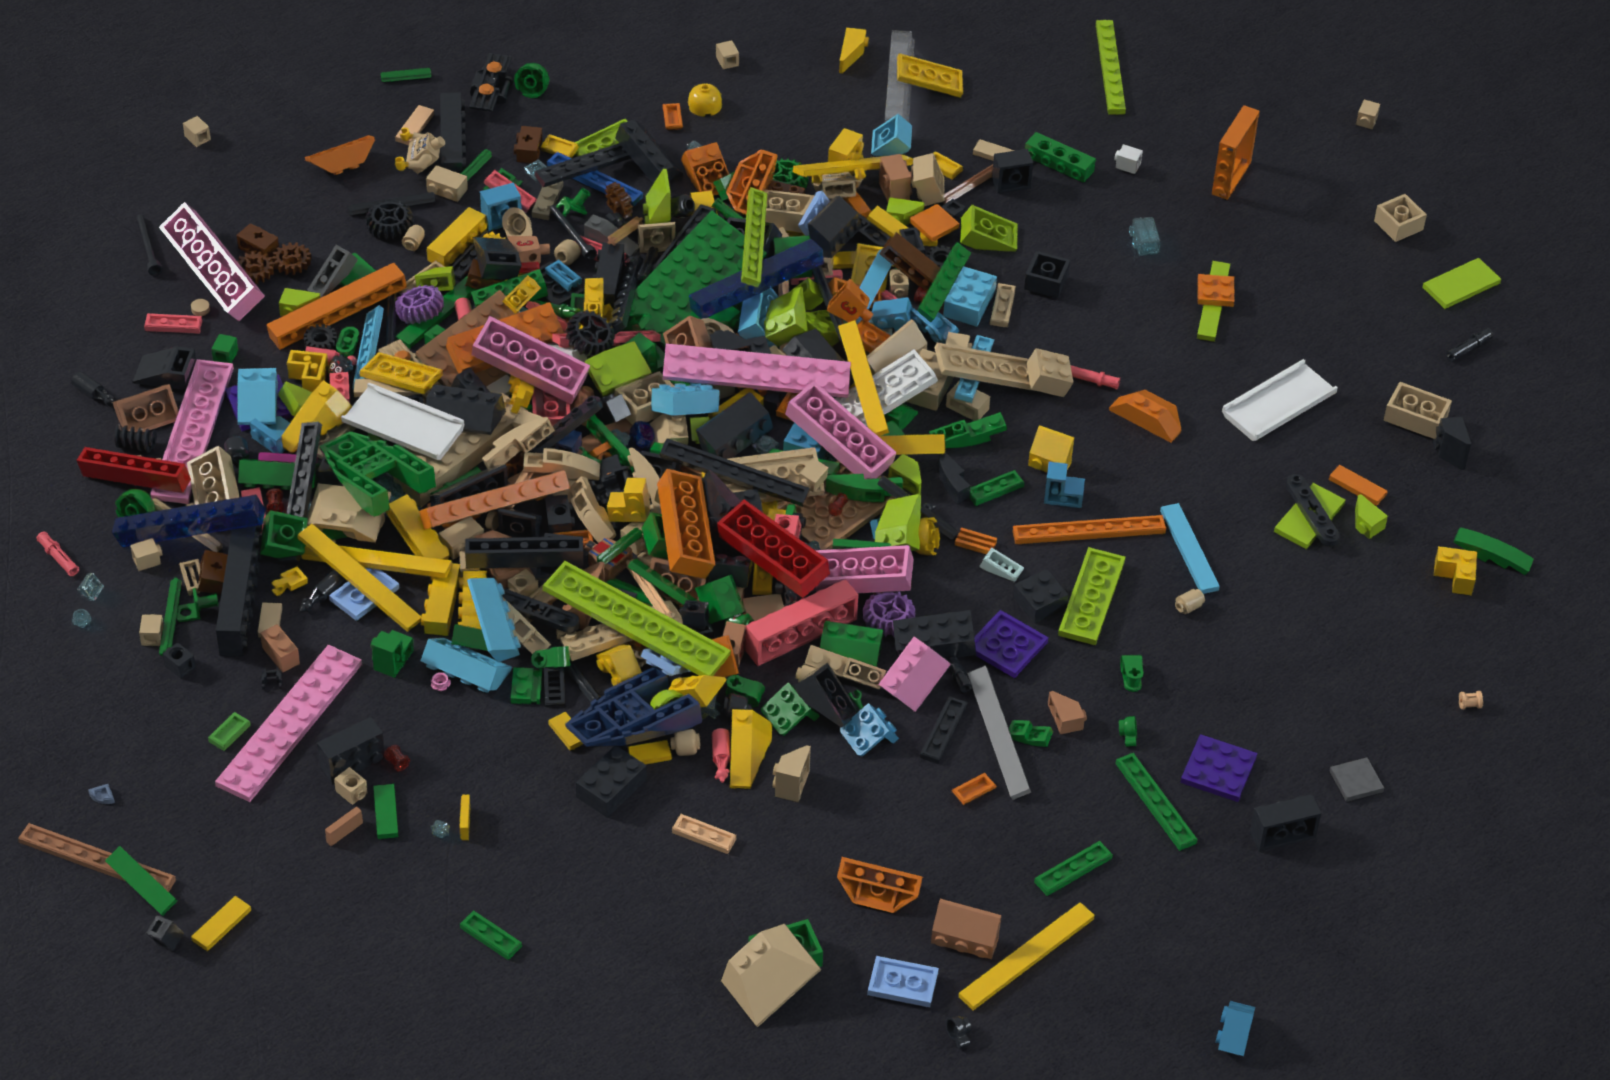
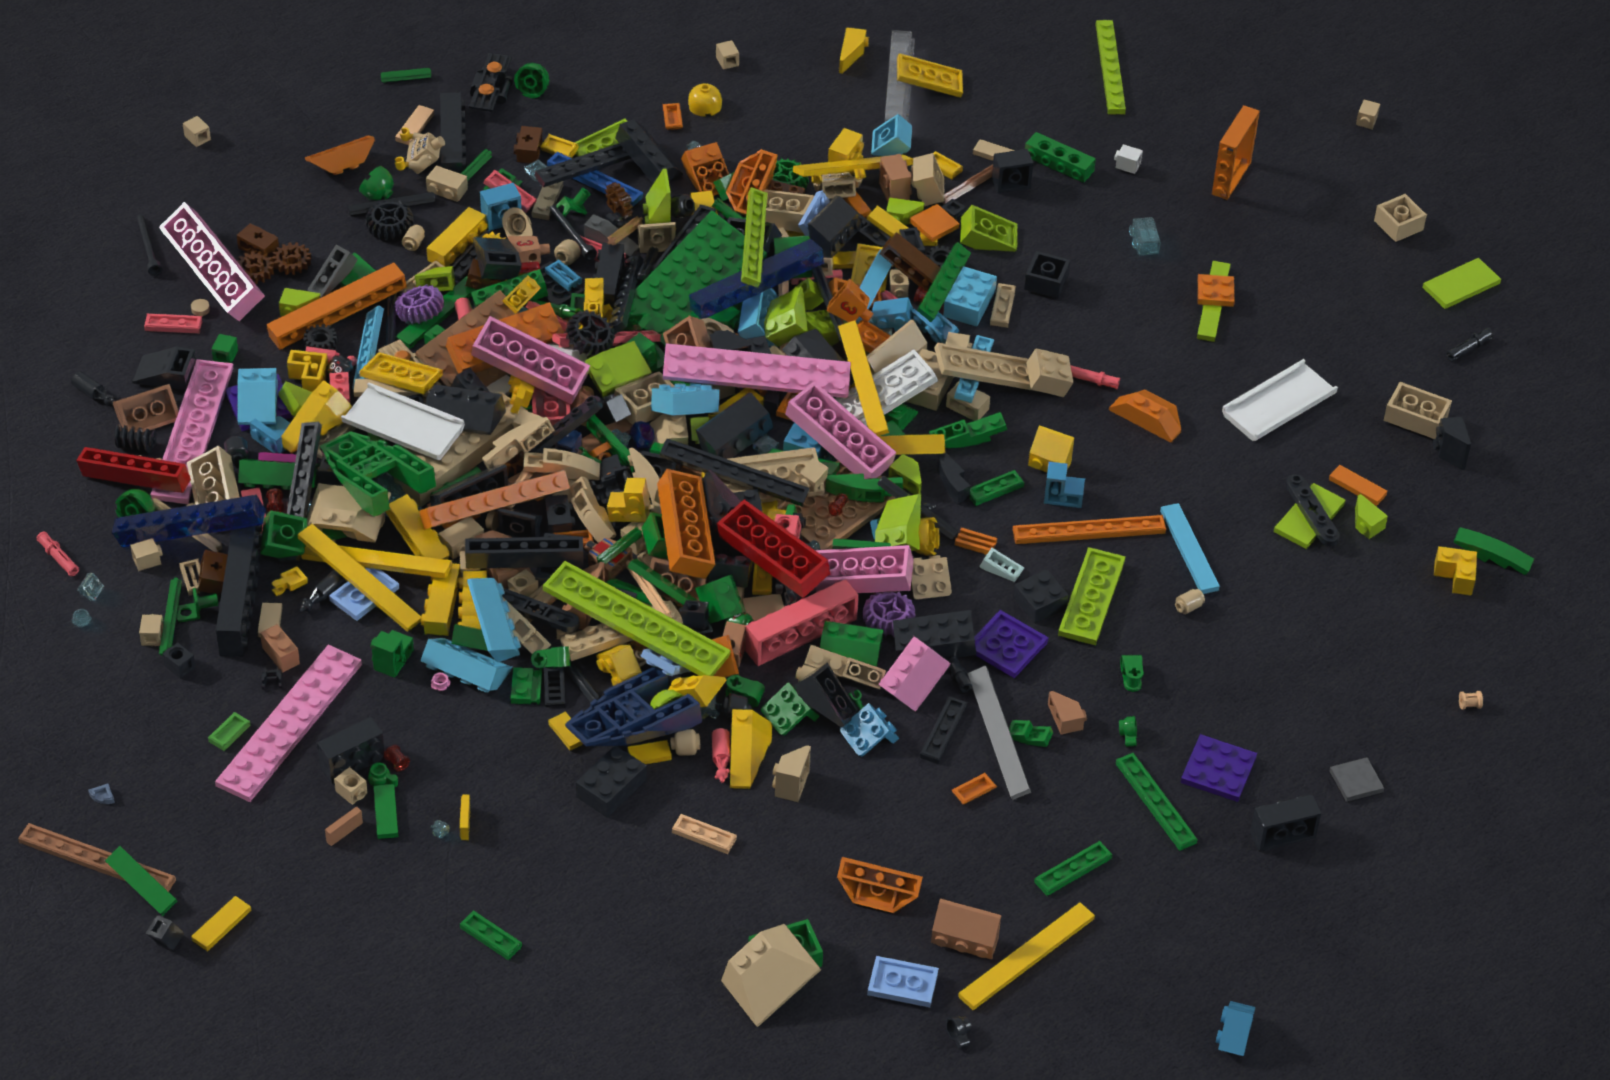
(347, 341): green plate -> none
(378, 185): none -> green cylinder
(381, 775): none -> green piece
(930, 578): none -> tan bracket

